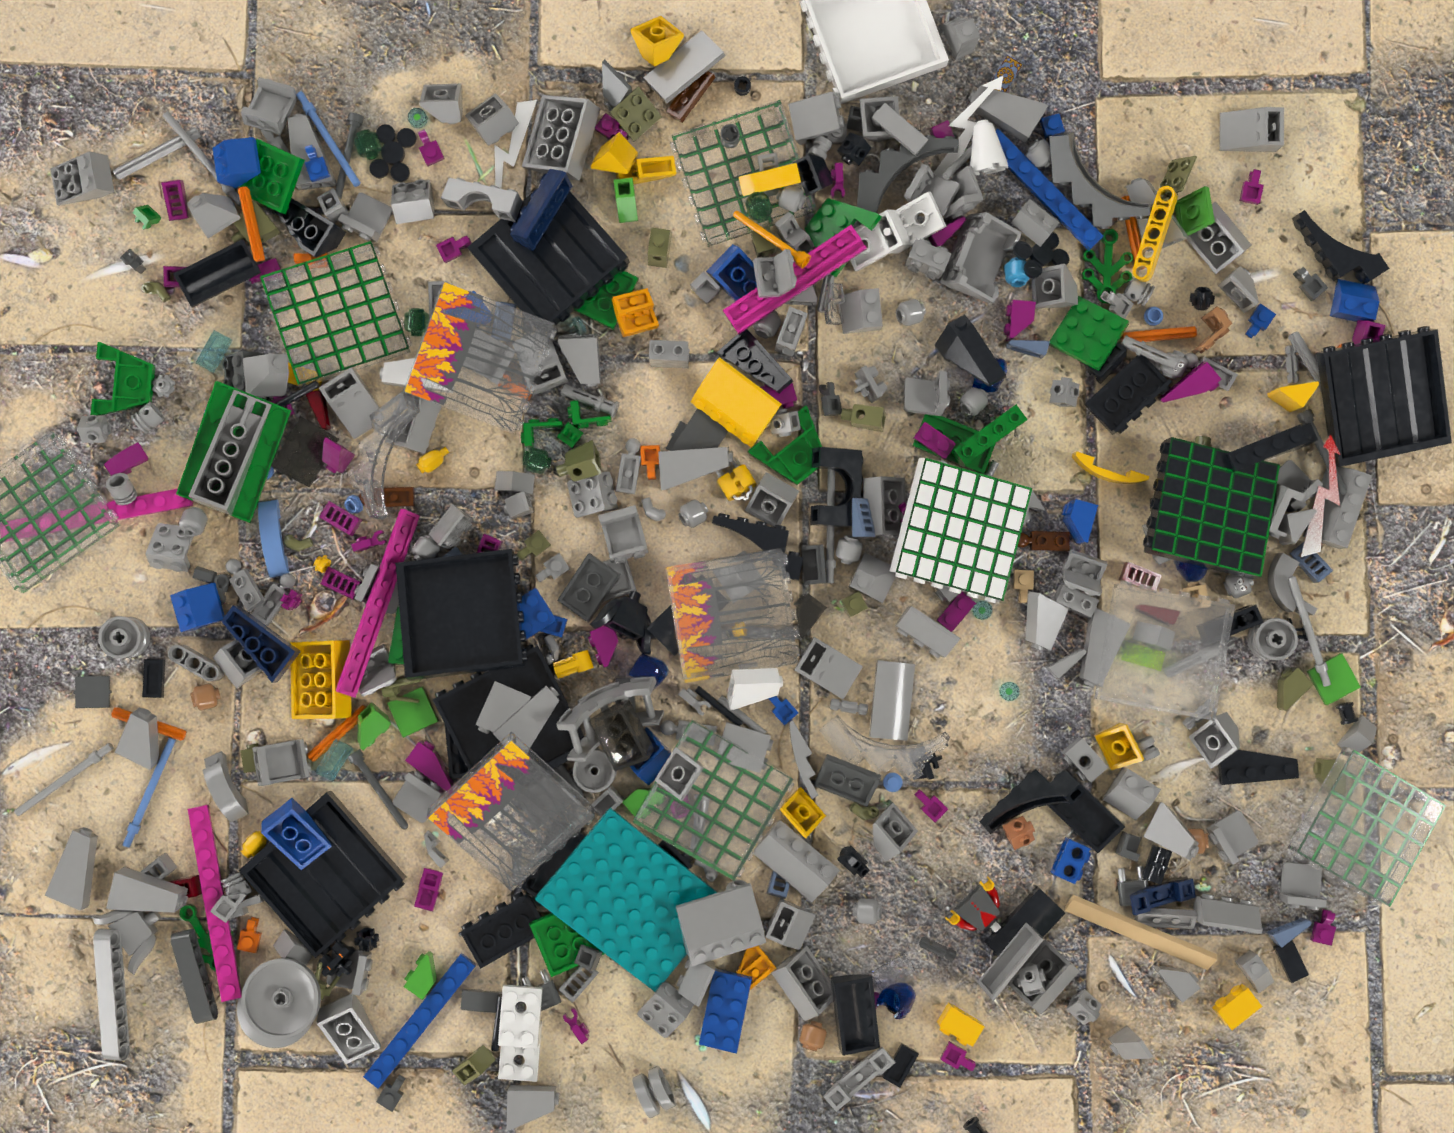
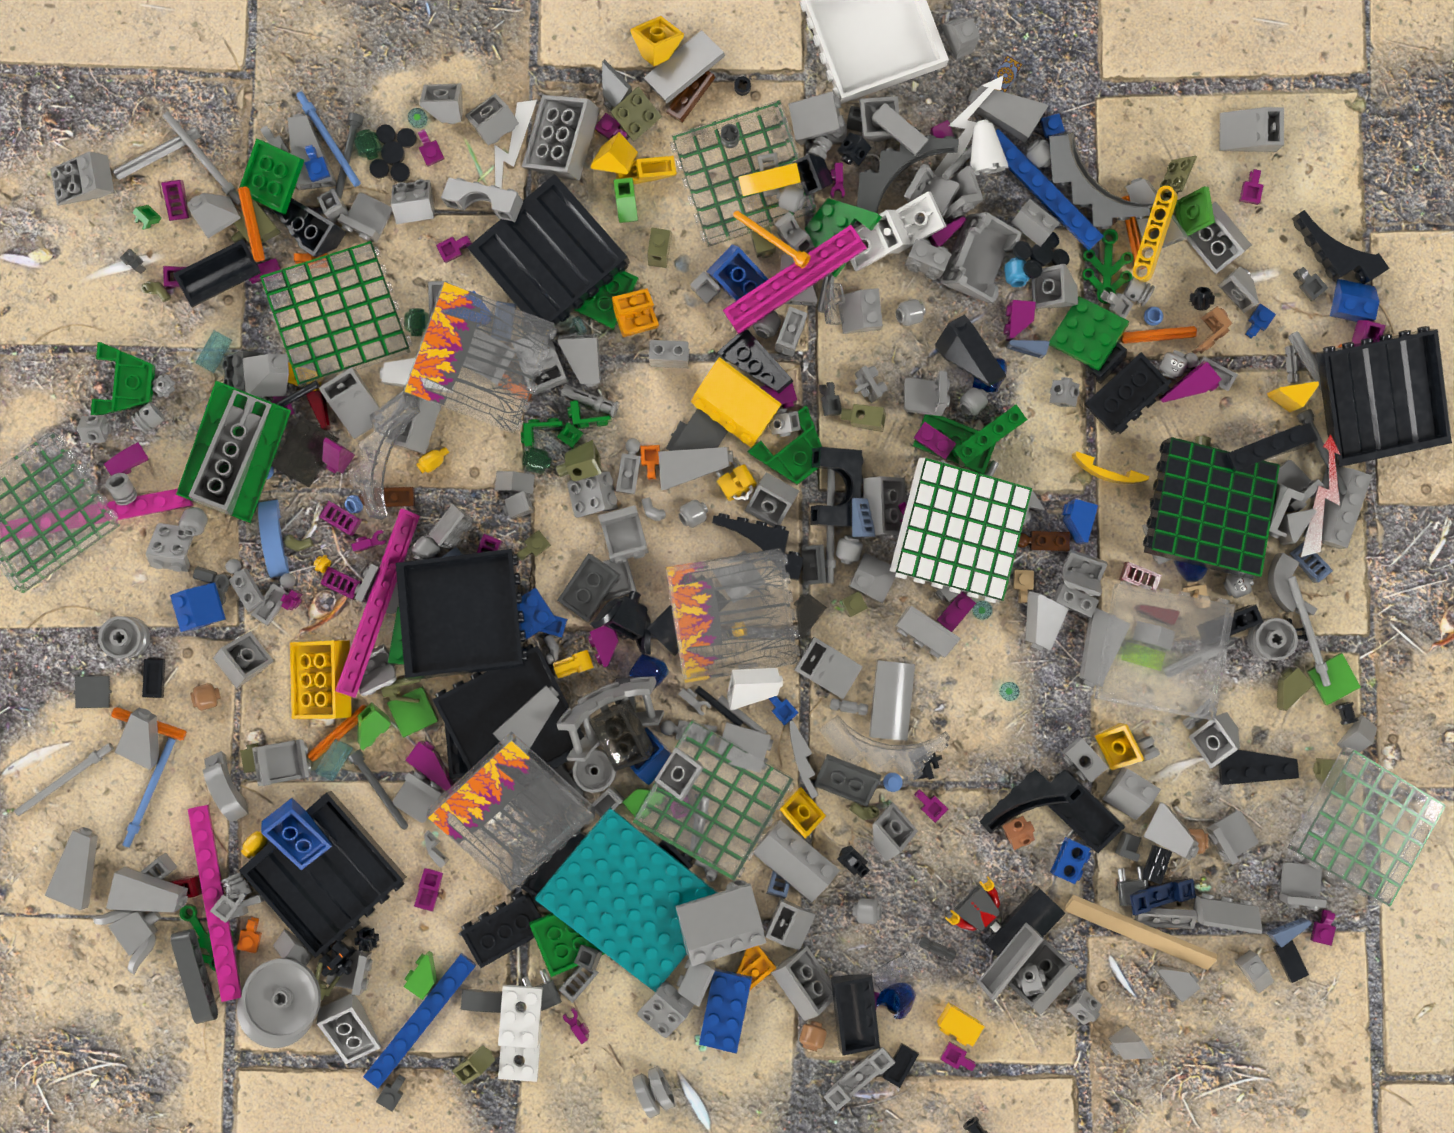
(111, 994): beam -> none
(187, 659): light grey beam -> none
(236, 161): blue slope -> none
(264, 645): dark blue wedge -> none
(270, 106): light grey panel -> none
(494, 1047): black bar -> none
(500, 706): light grey slope -> none
(529, 1103): light grey slope -> none
(541, 208): dark blue slope -> none
(554, 567): light grey plate -> none
(758, 206): clear green head -> none
(775, 274): light grey bracket -> none
(1062, 665): light grey slope -> none
(1130, 342): light grey pin -> none
(1236, 1006): yellow brick -> none

